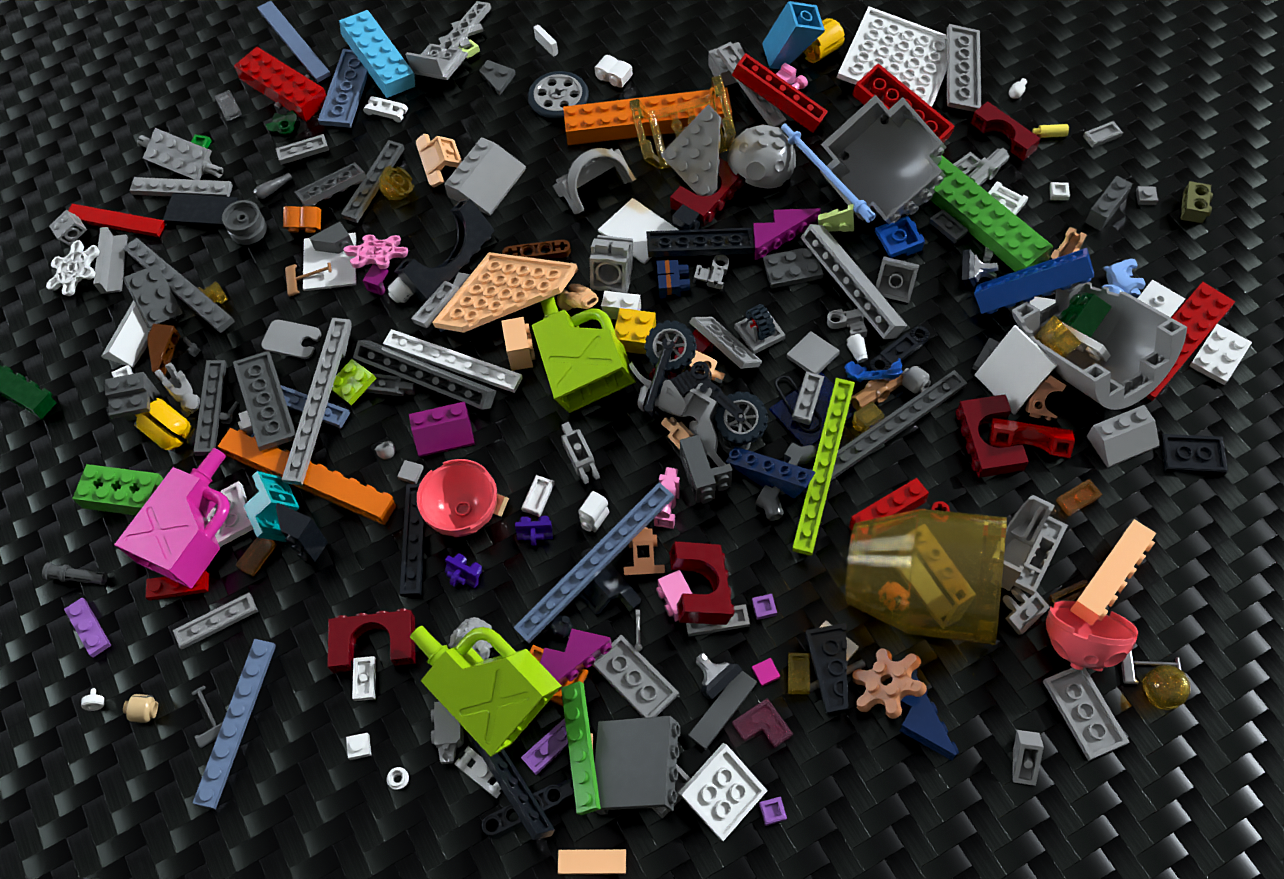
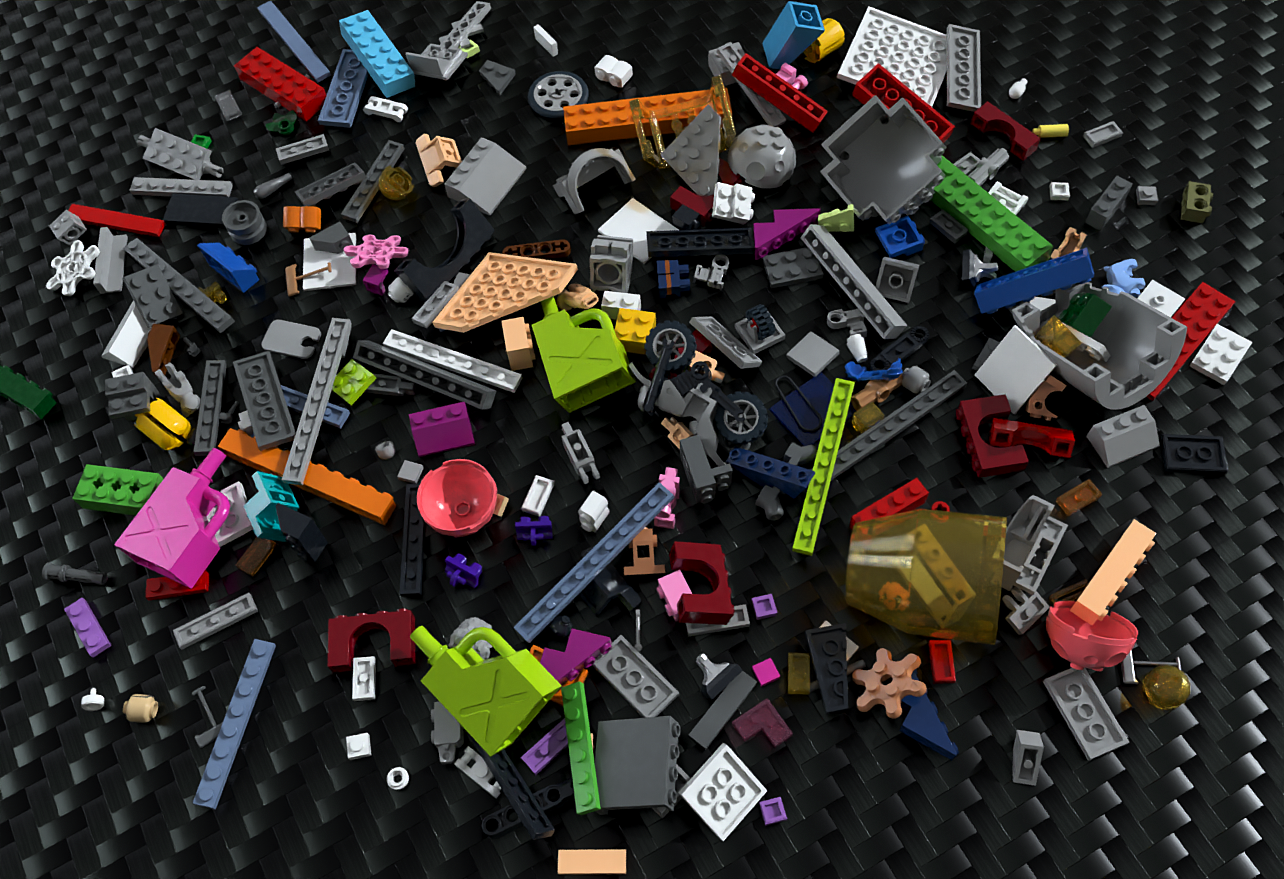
(229, 265): none -> blue slope
(733, 203): none -> white plate
(807, 398): light grey tile -> none
(860, 206): light blue bar -> none
(942, 661): none -> red tile

